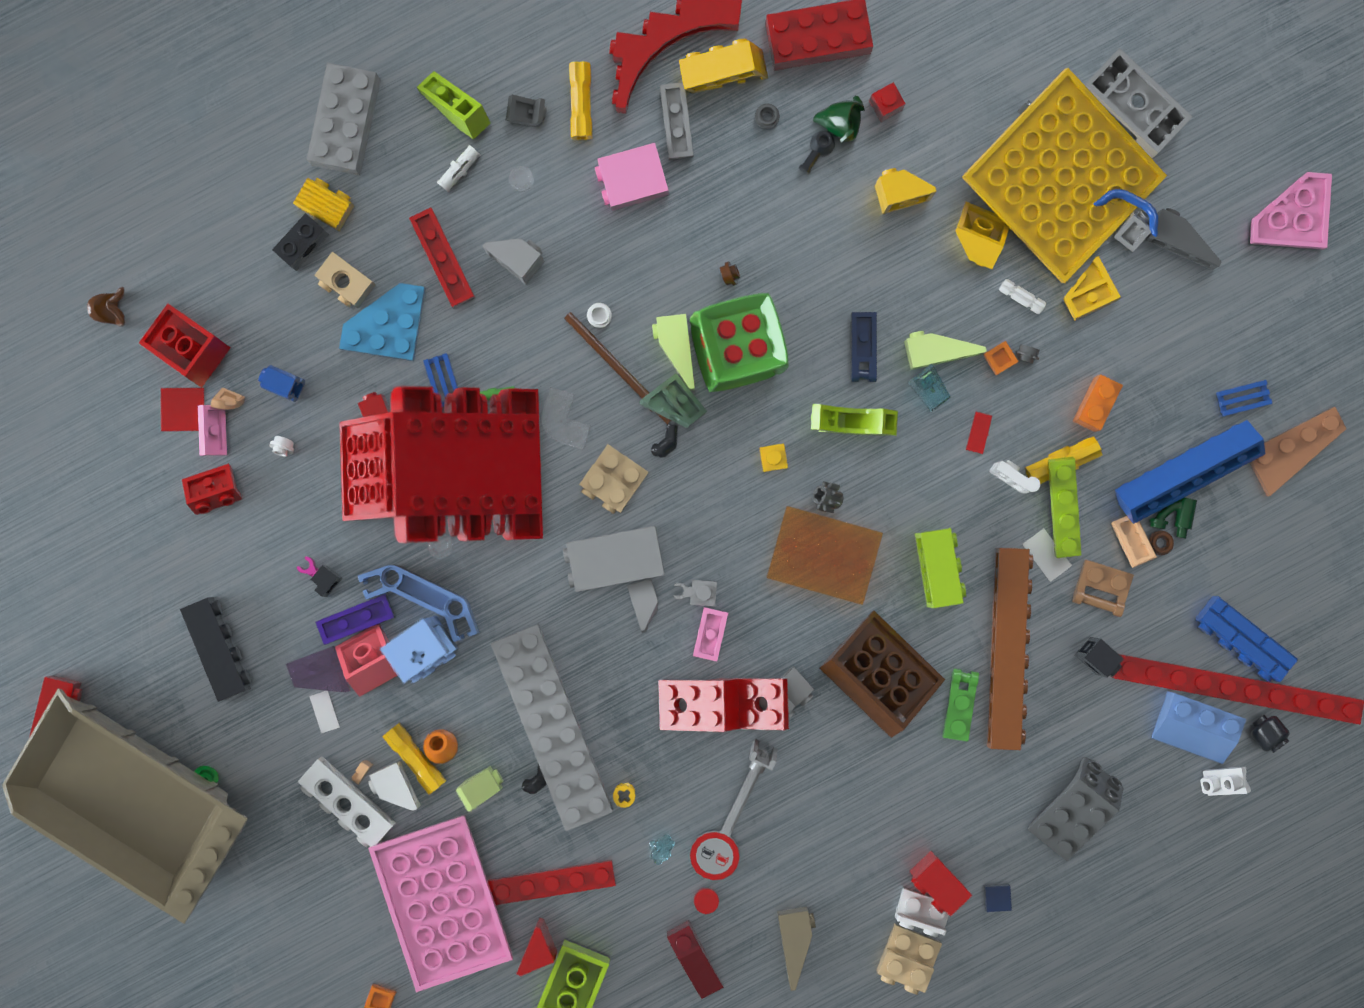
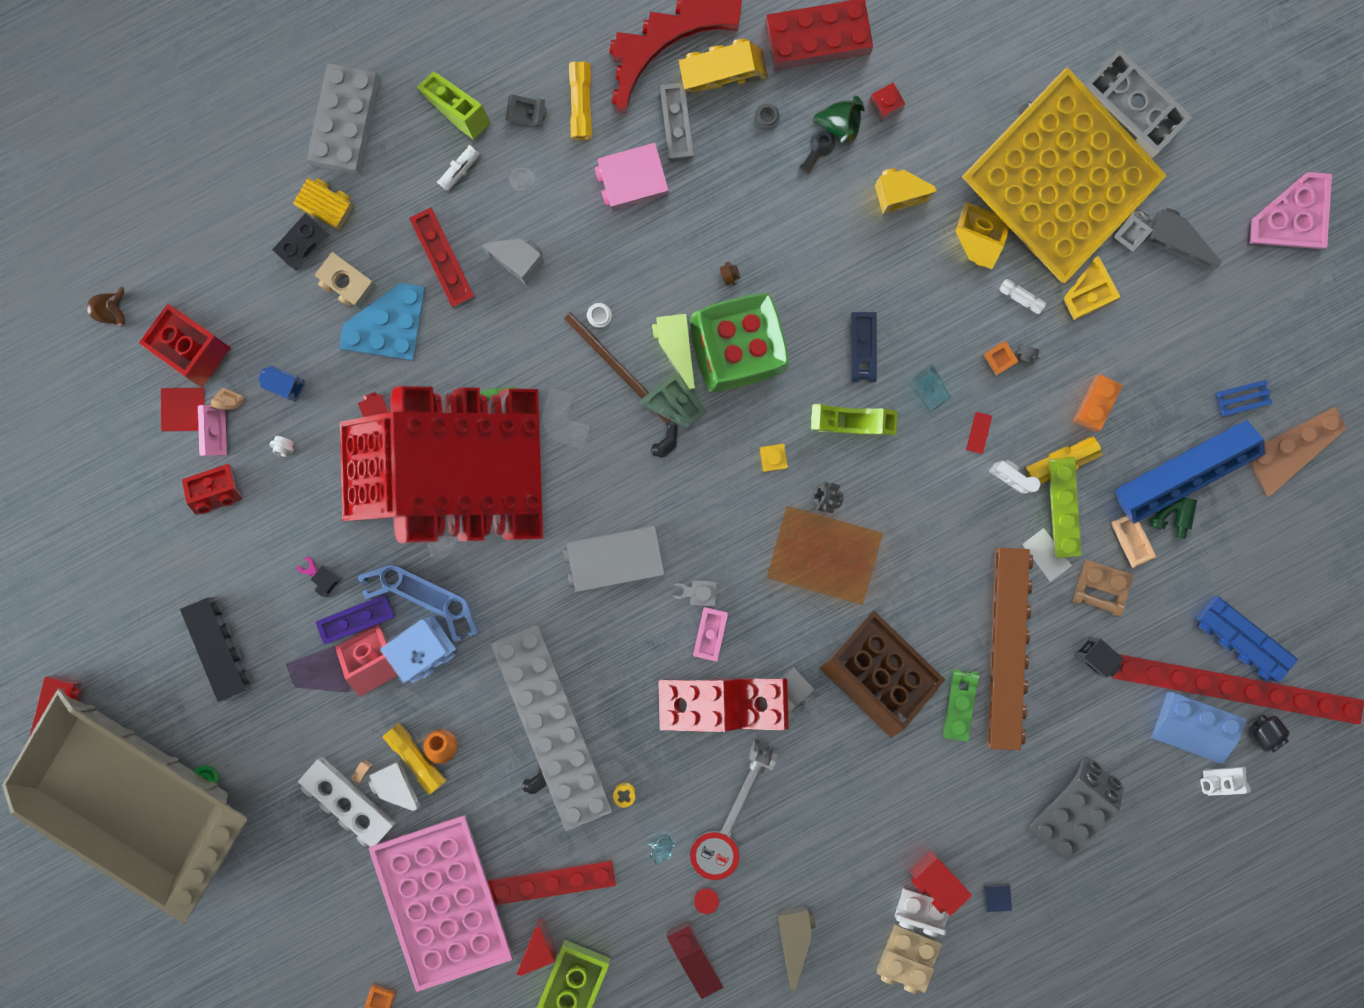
(324, 711): white sticker -> none
(436, 360): blue tile -> none
(480, 788): yellowish green slope -> none
(613, 479): tan plate -> none
(644, 602): light grey slope -> none
(936, 349): yellowish green slope -> none
(940, 568): lime brick -> none
(1134, 200): blue animal -> none
(1168, 542): reddish brown plate -> none

